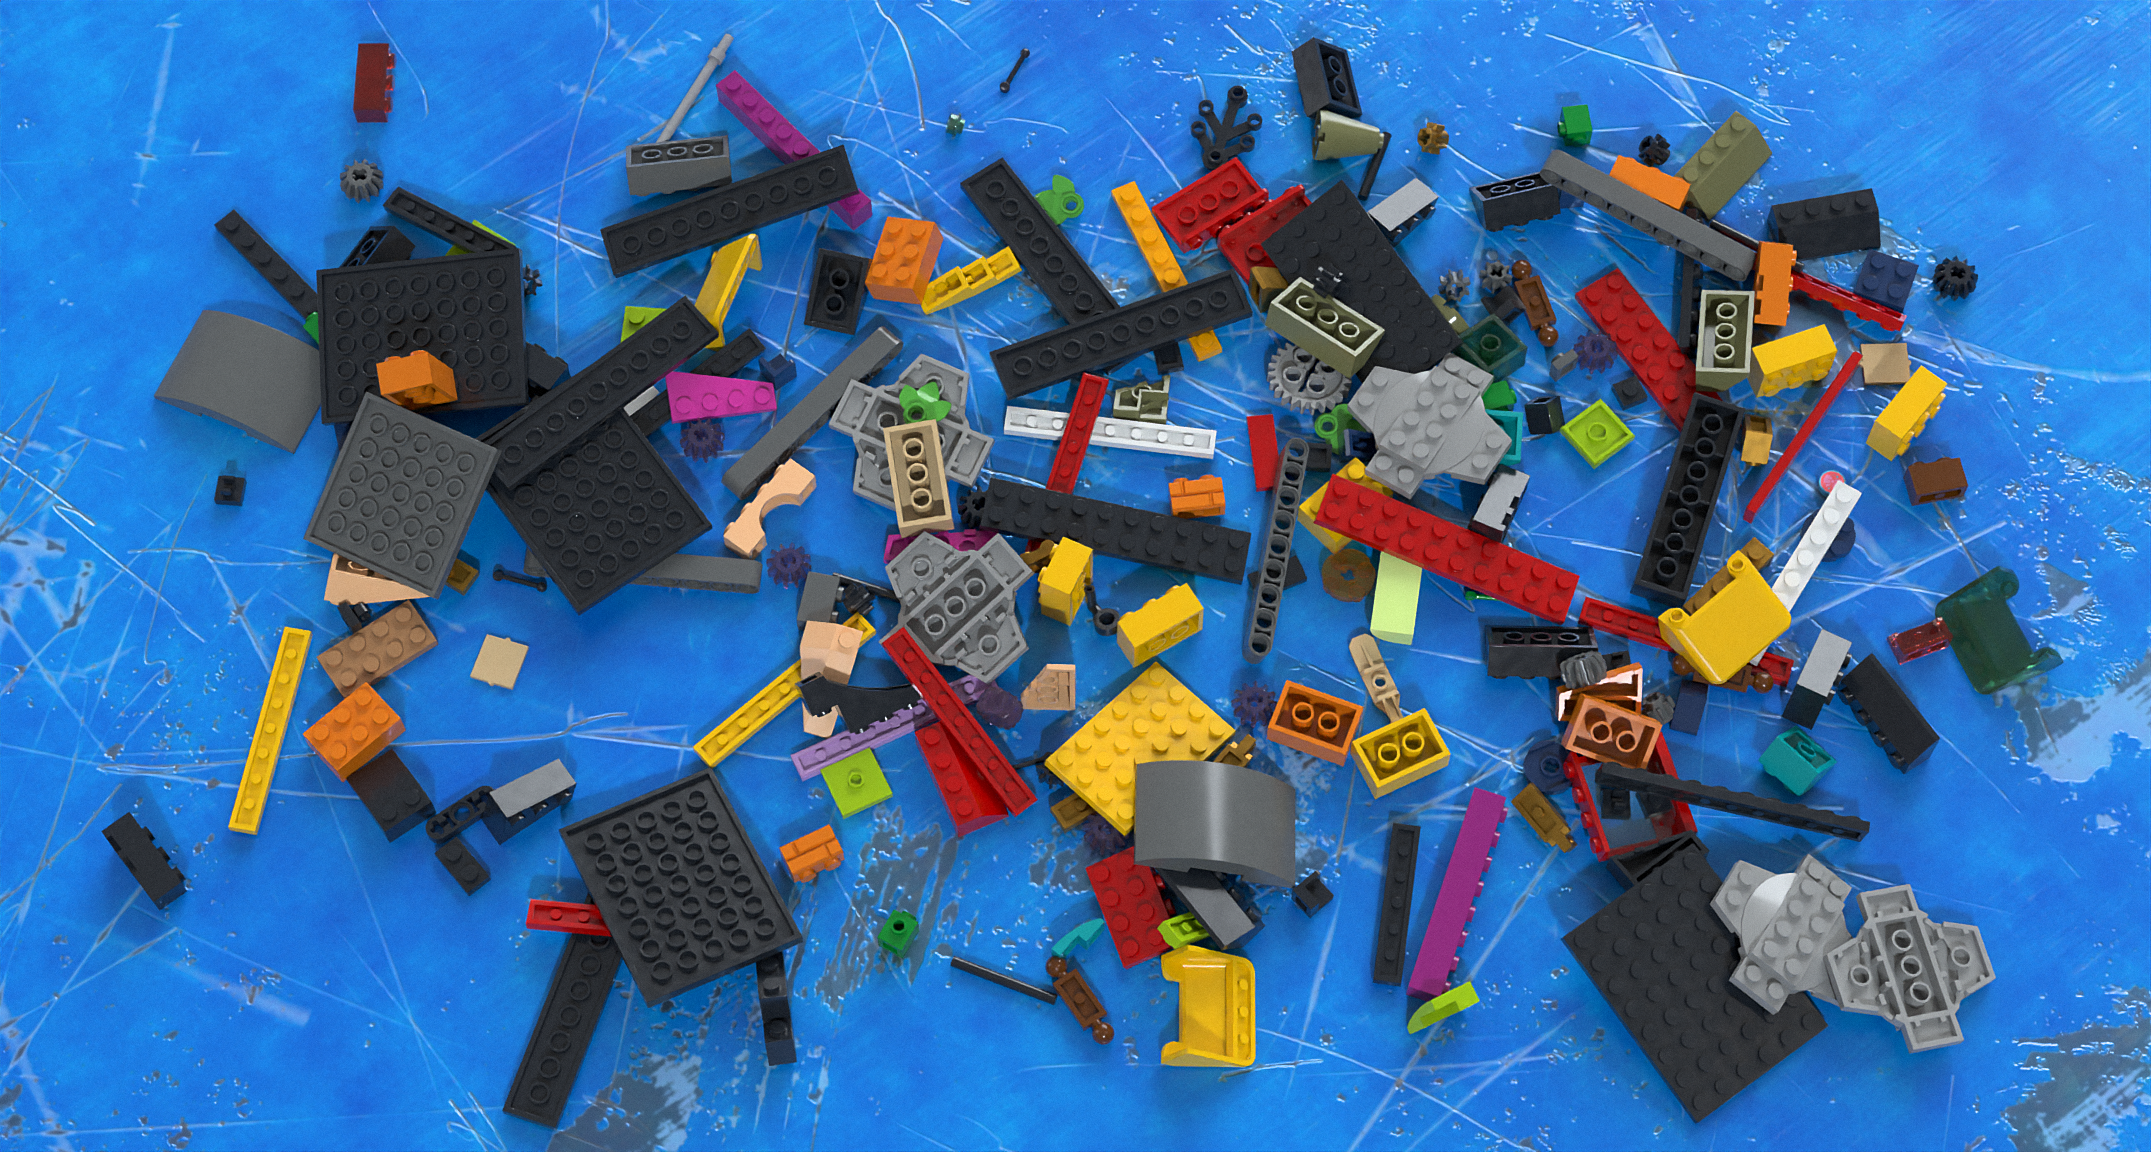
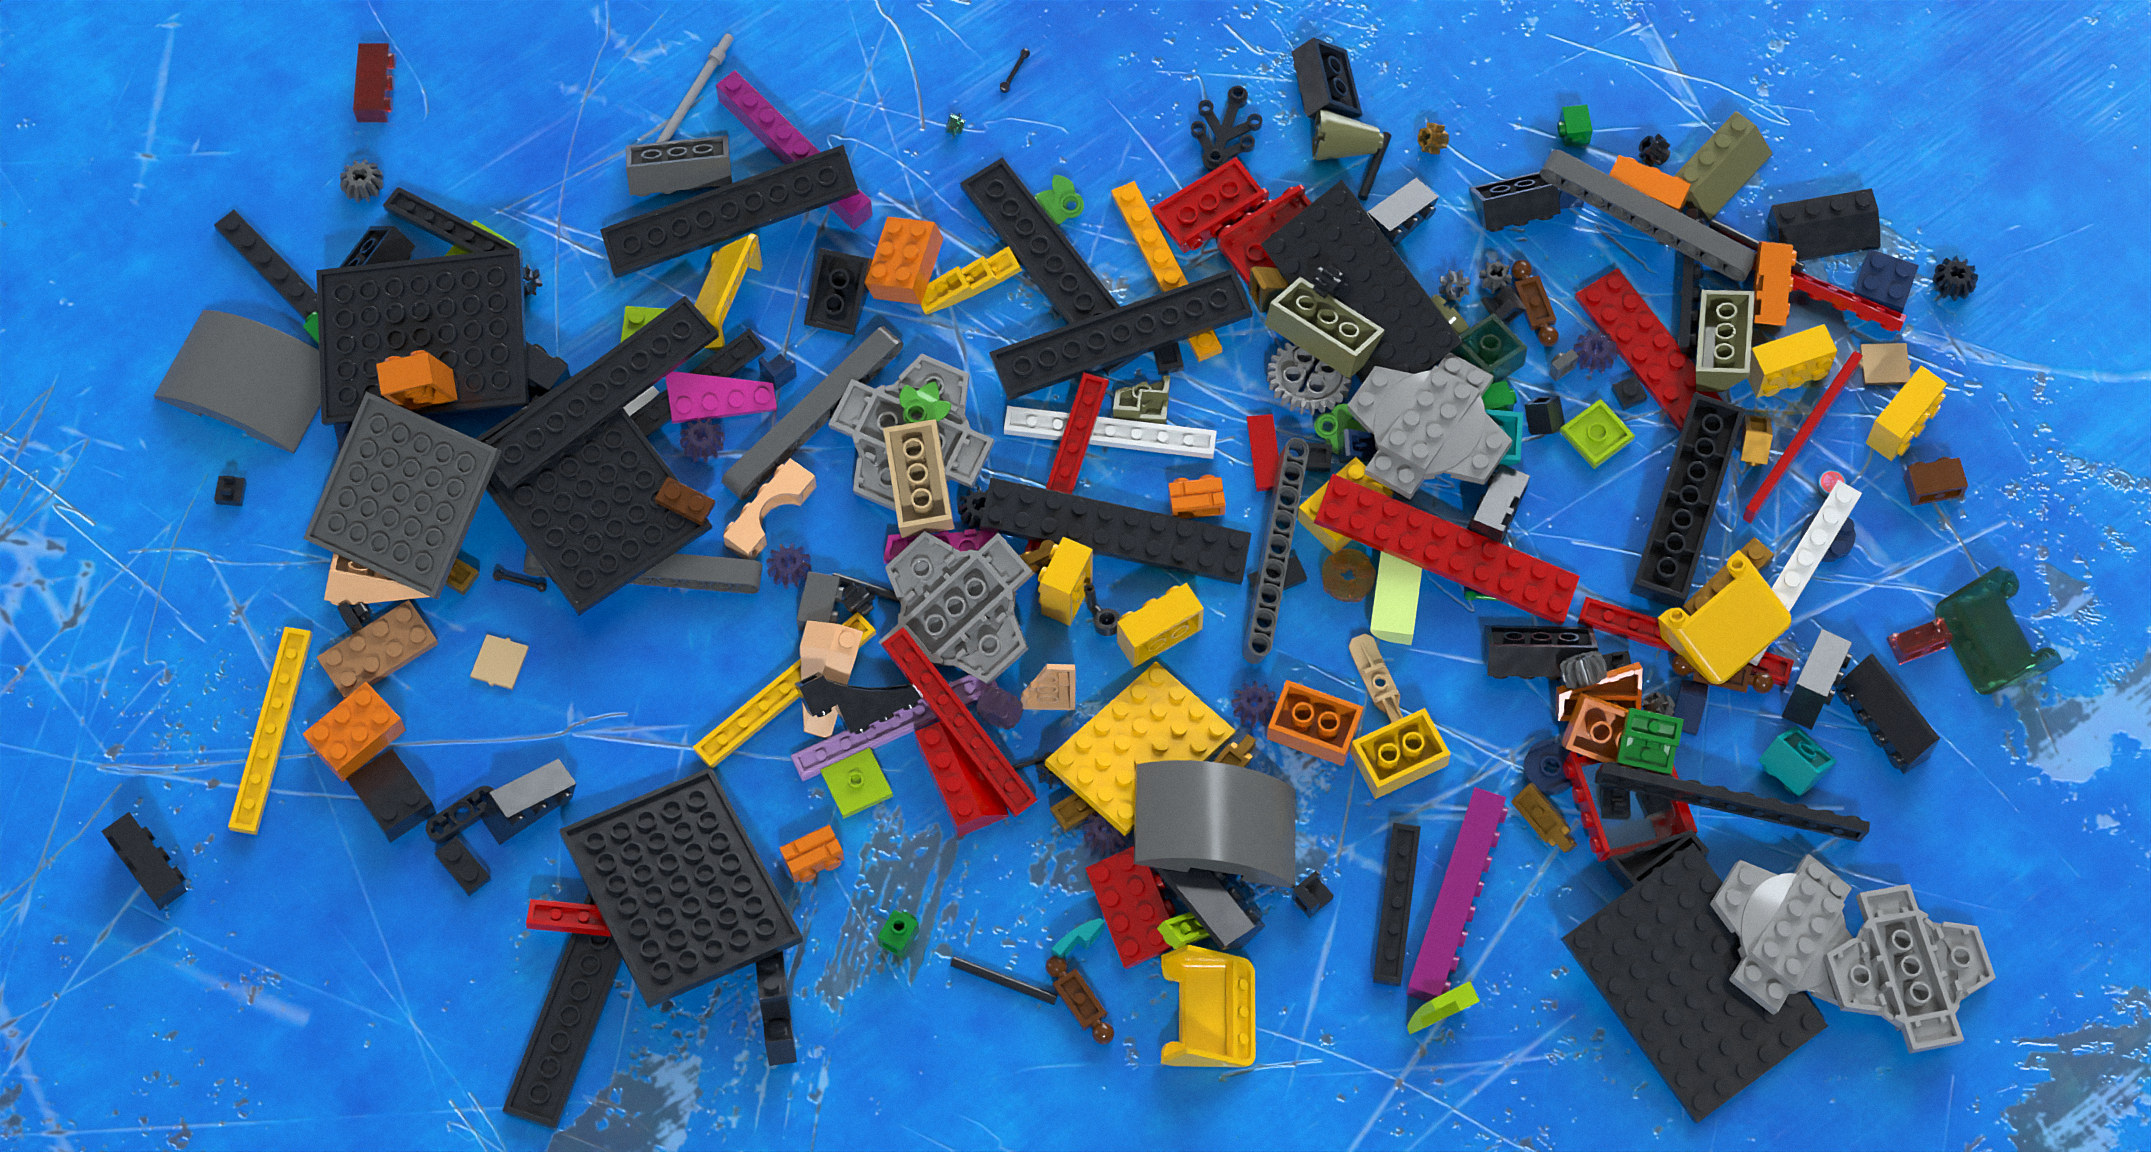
(685, 501): none -> reddish brown plate
(1649, 741): none -> green slope

